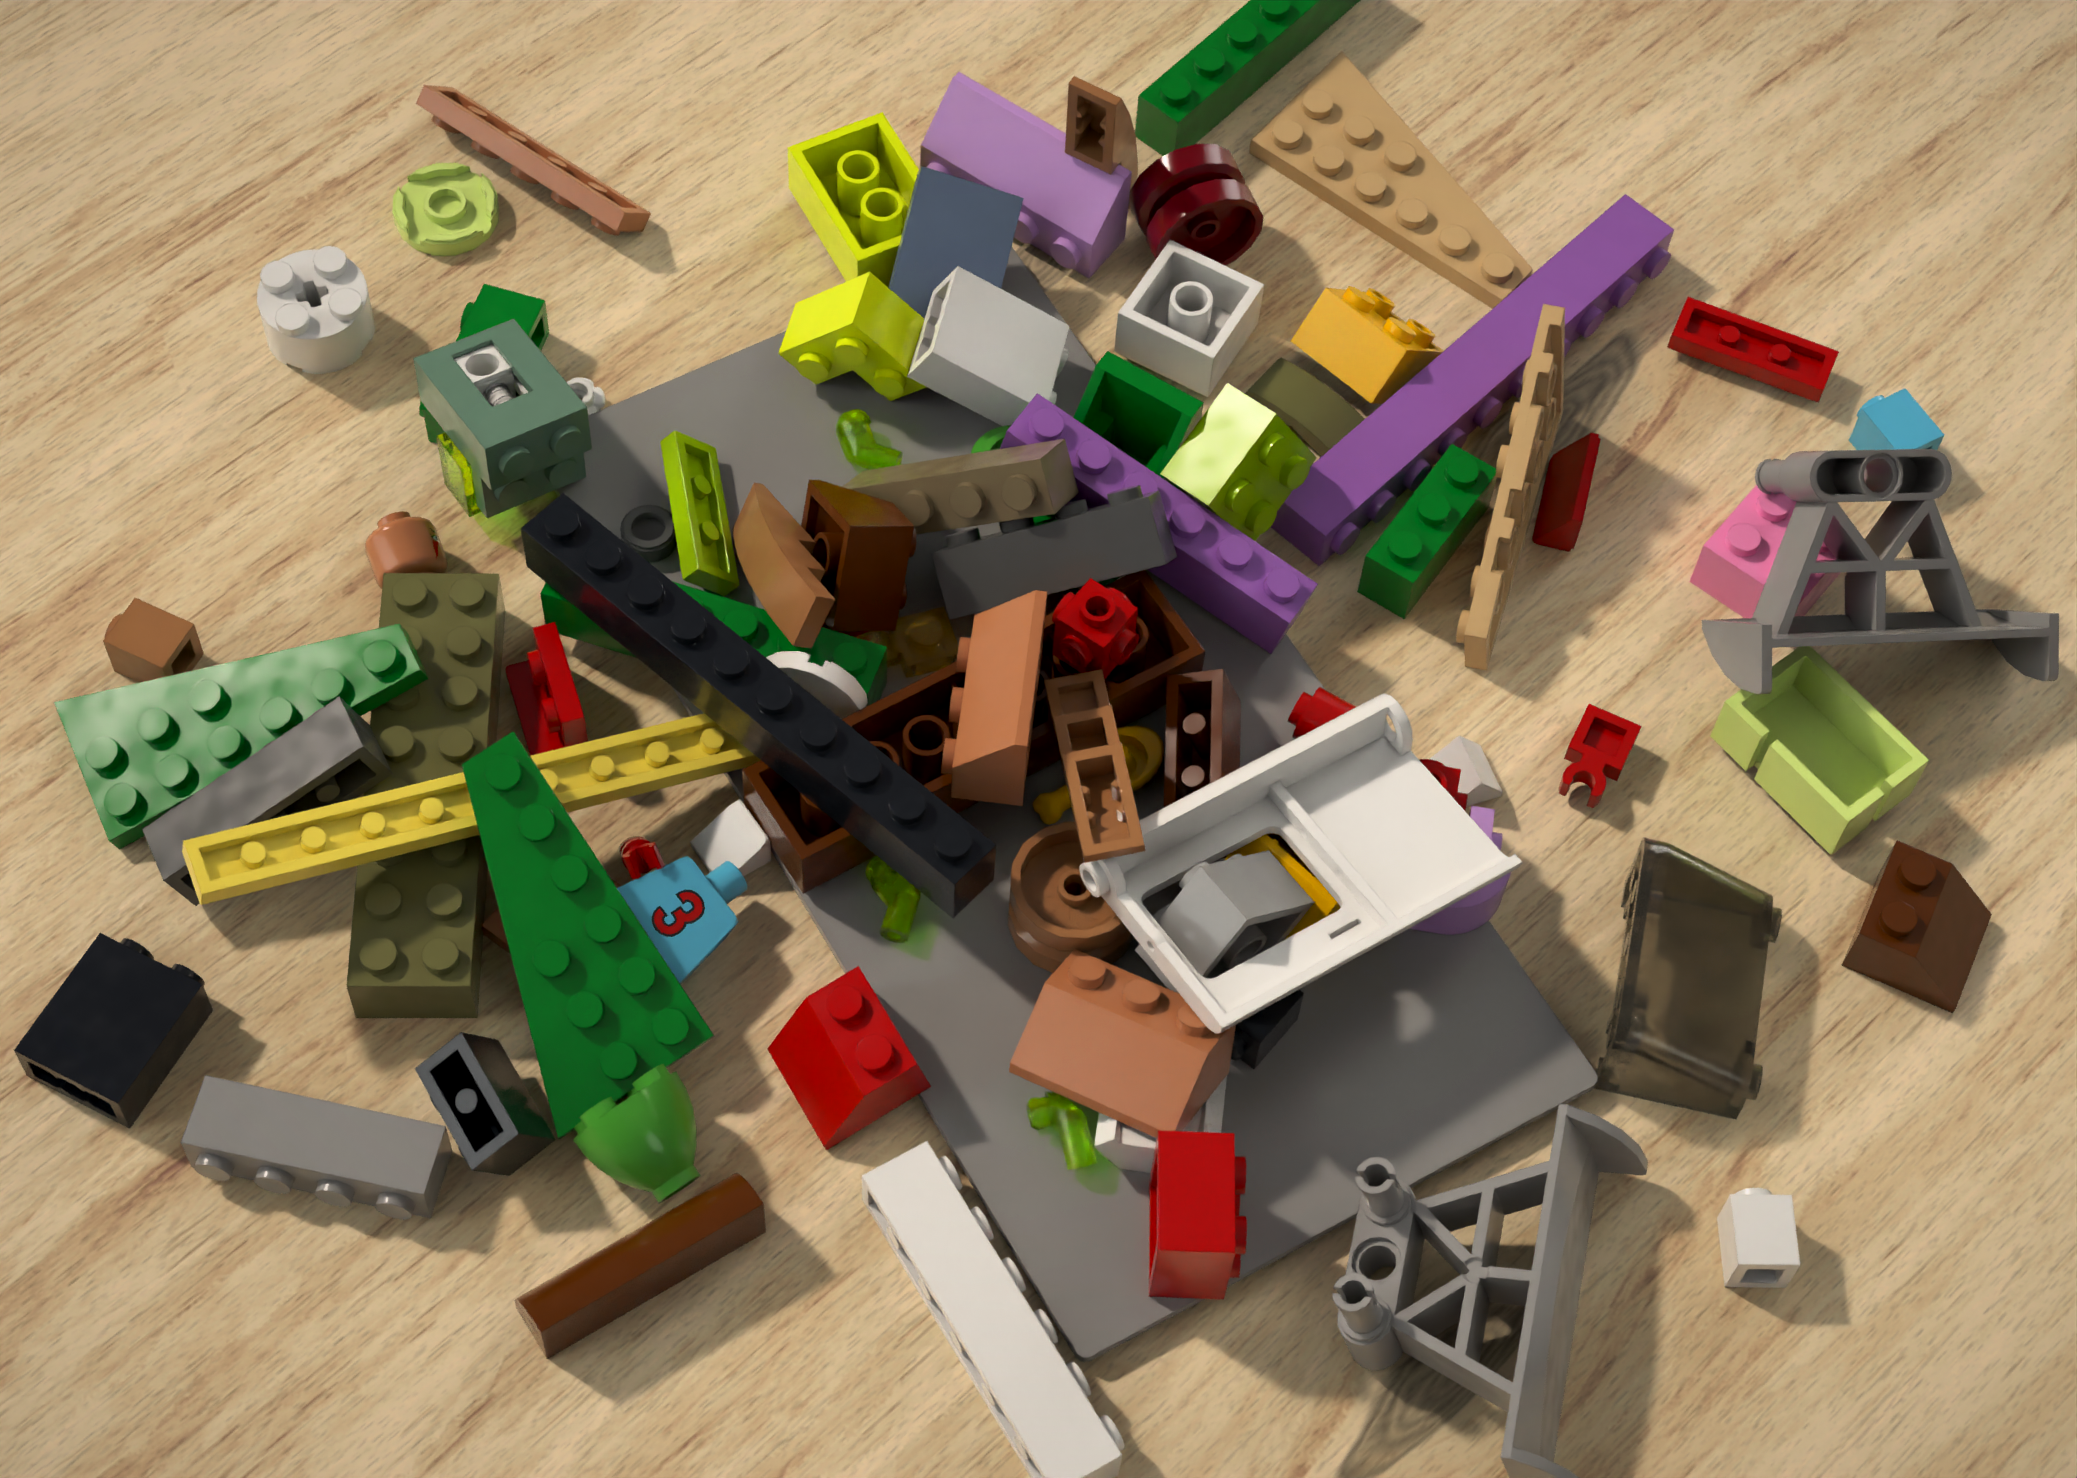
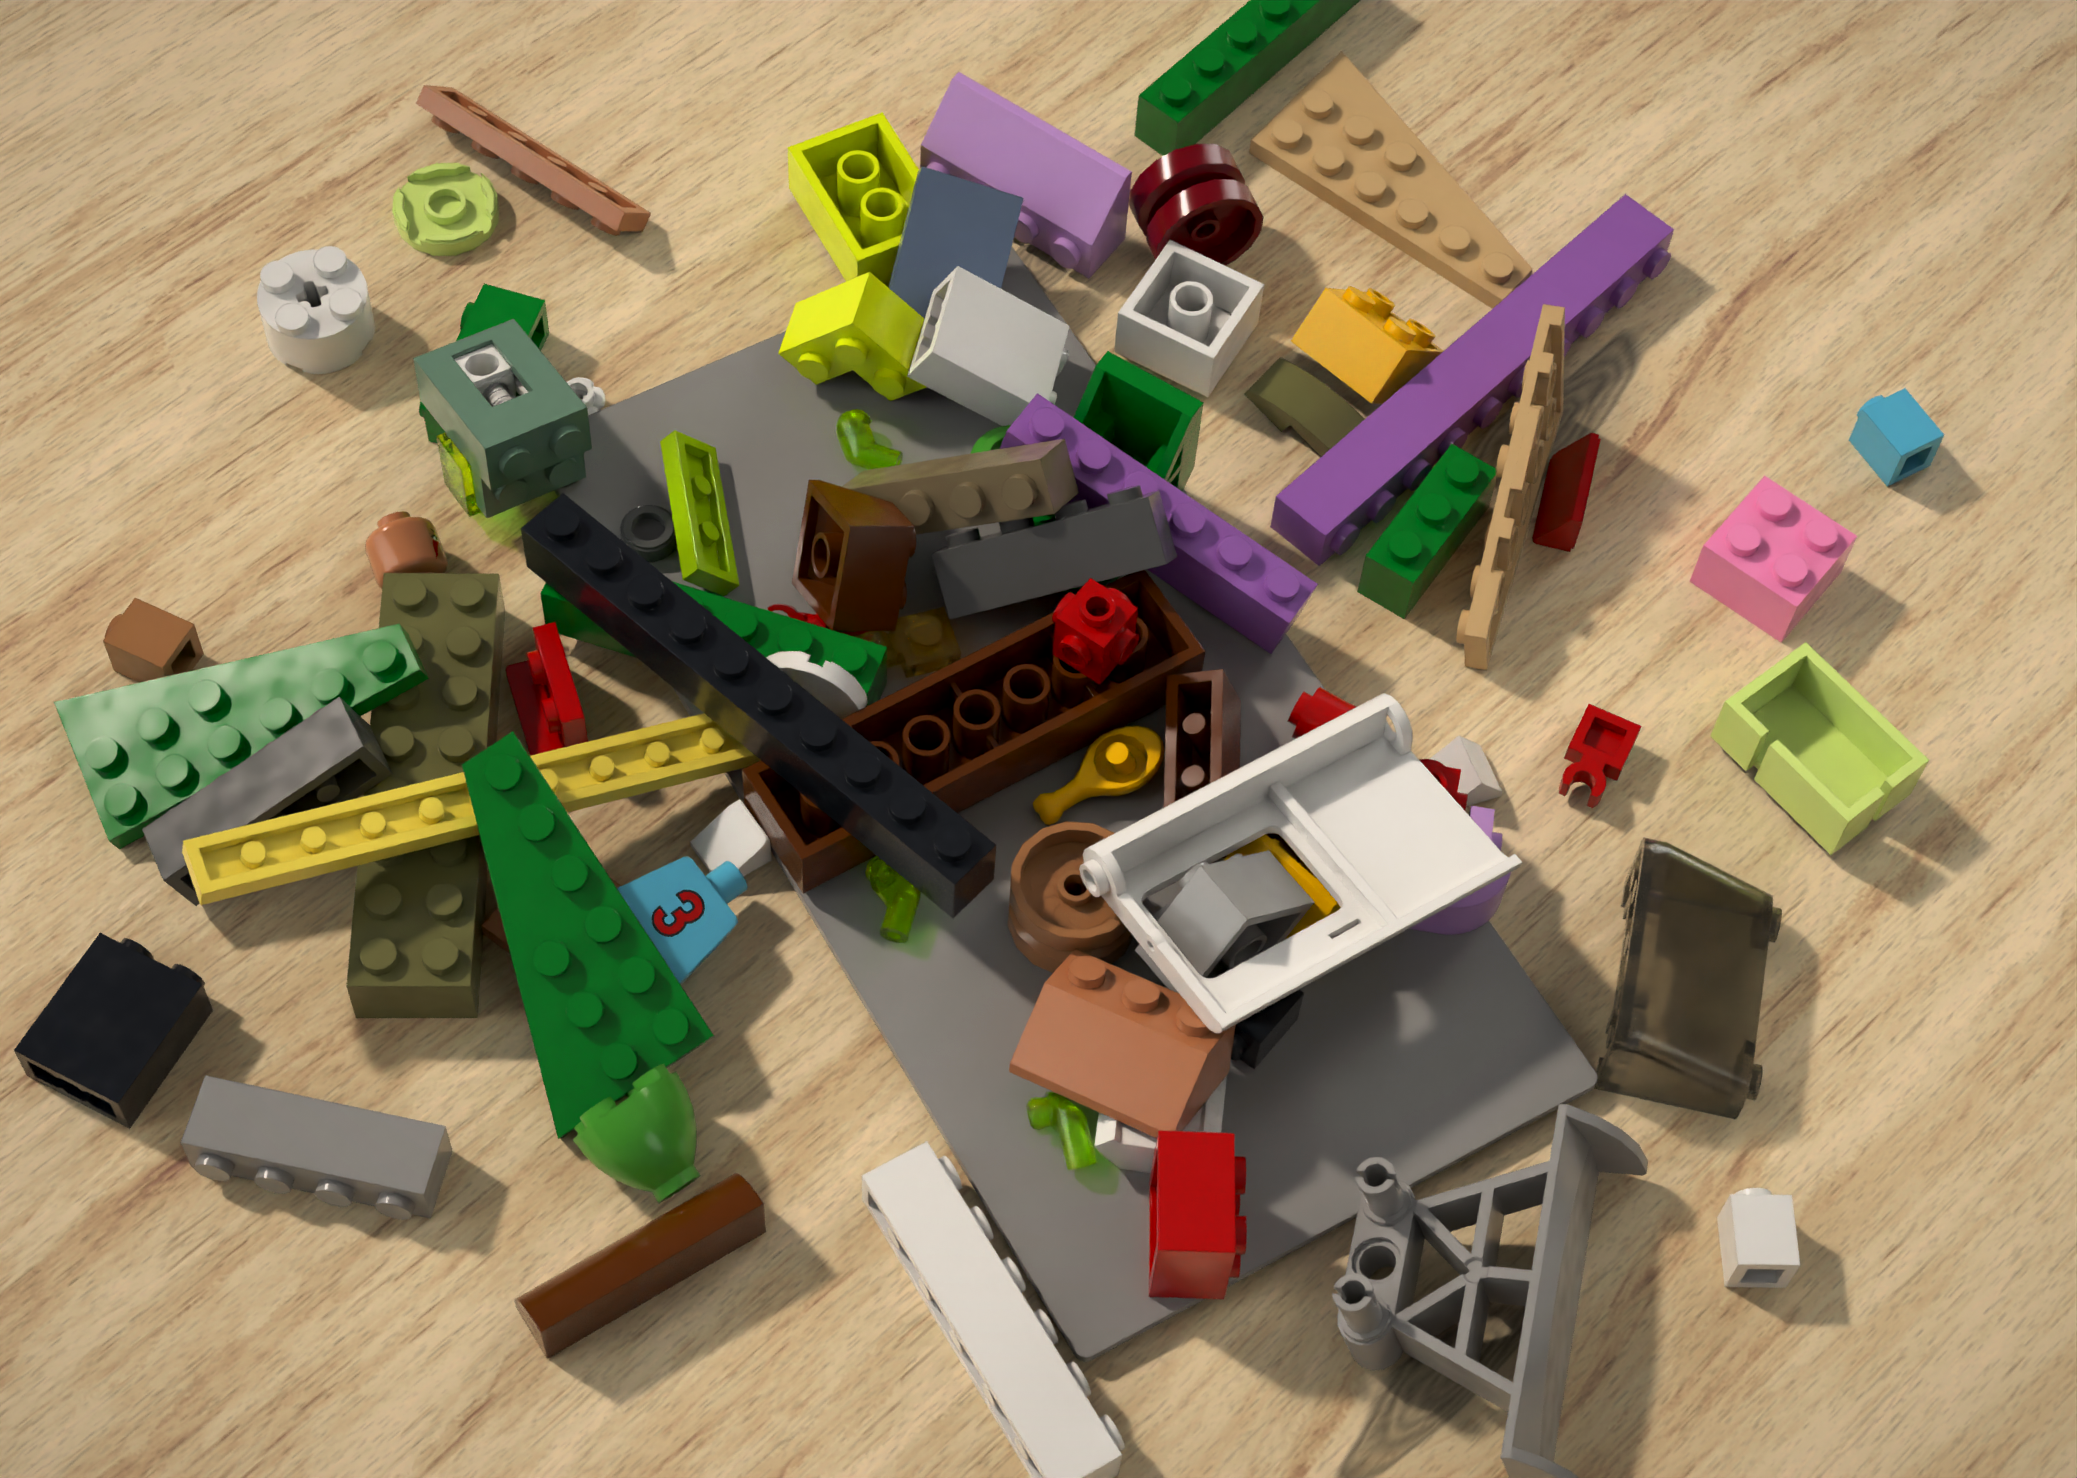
(484, 1104): black brick -> none
(640, 856): red piece -> none
(781, 568): medium nougat slope -> none
(845, 1059): red slope -> none
(996, 701): nougat slope -> none
(1094, 766): medium nougat slope -> none
(1100, 129): medium nougat slope -> none
(1240, 462): lime brick -> none
(1753, 349): red plate -> none
(1911, 483): light grey piece -> none
(1919, 928): reddish brown slope -> none

